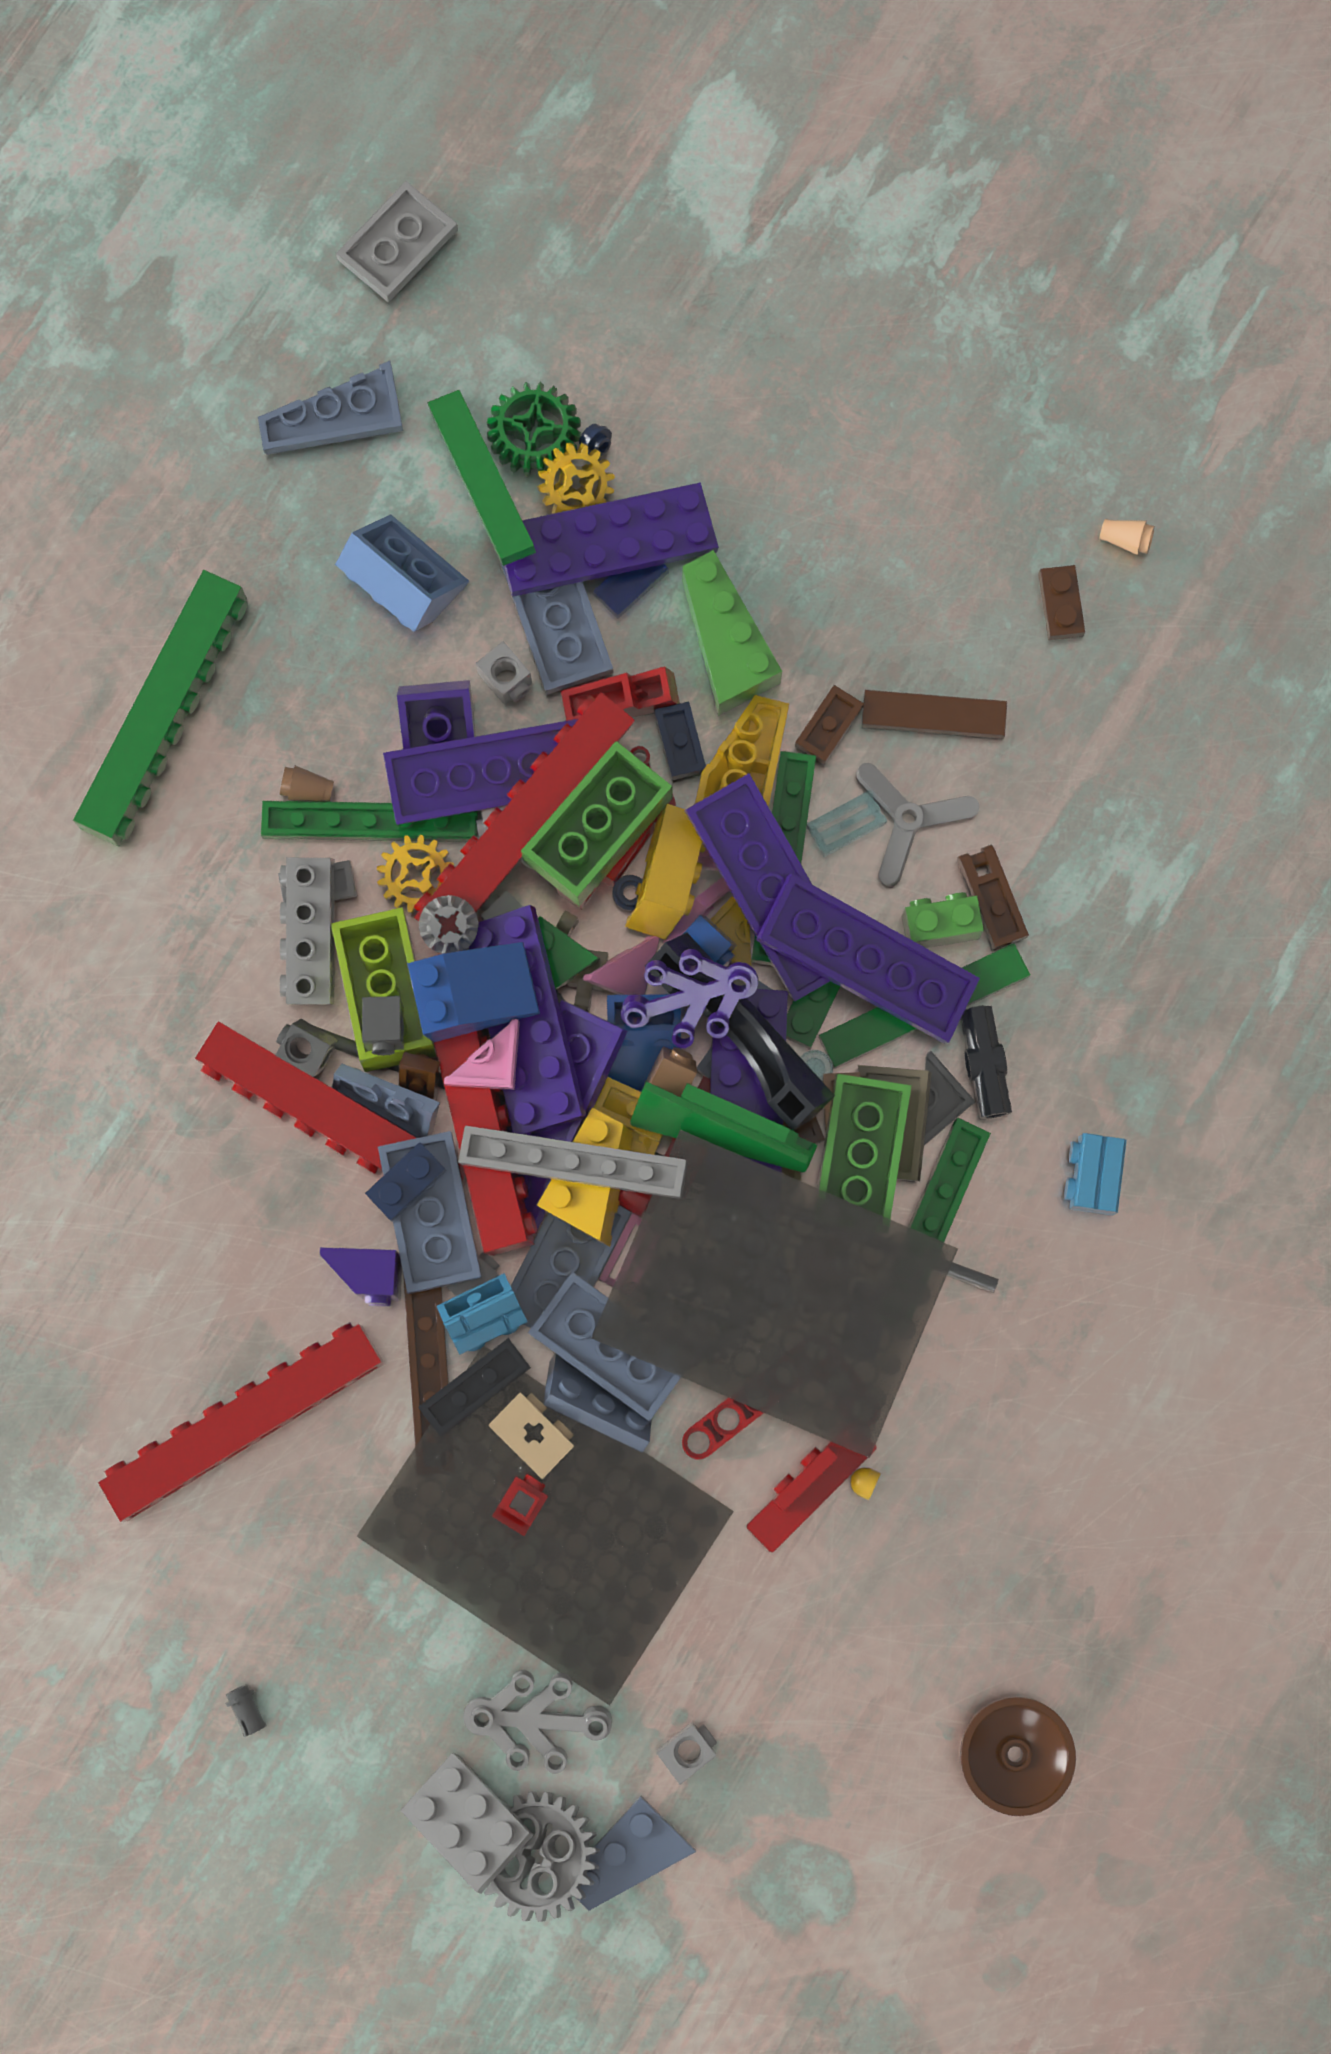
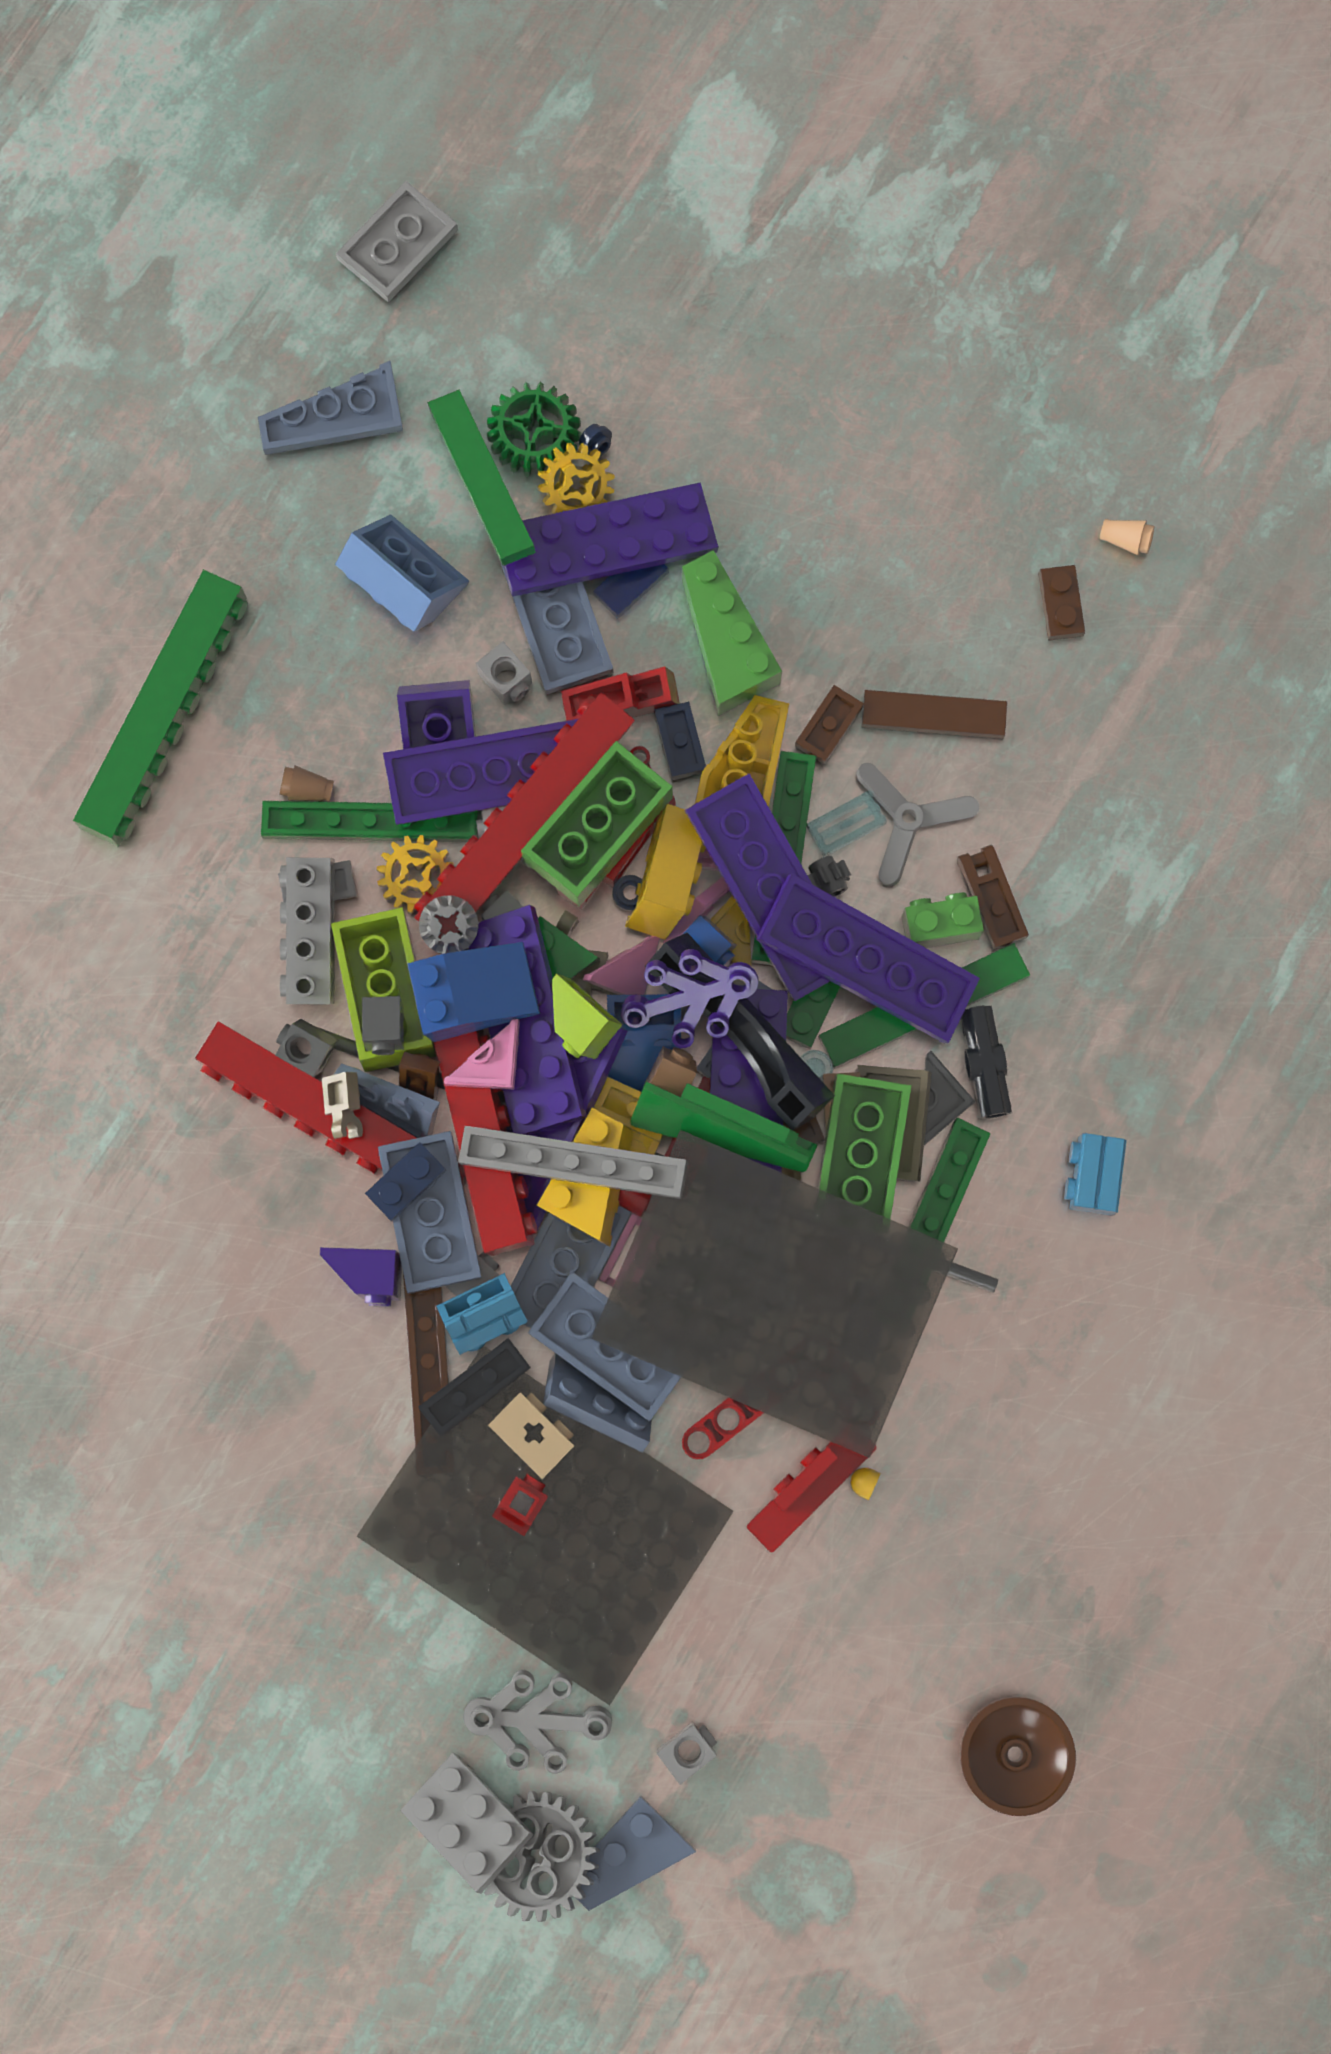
(241, 1422): red brick -> none
(245, 1710): dark grey pin -> none
(340, 1100): none -> dark tan plate
(580, 1019): none -> lime slope
(829, 875): none -> dark grey gear

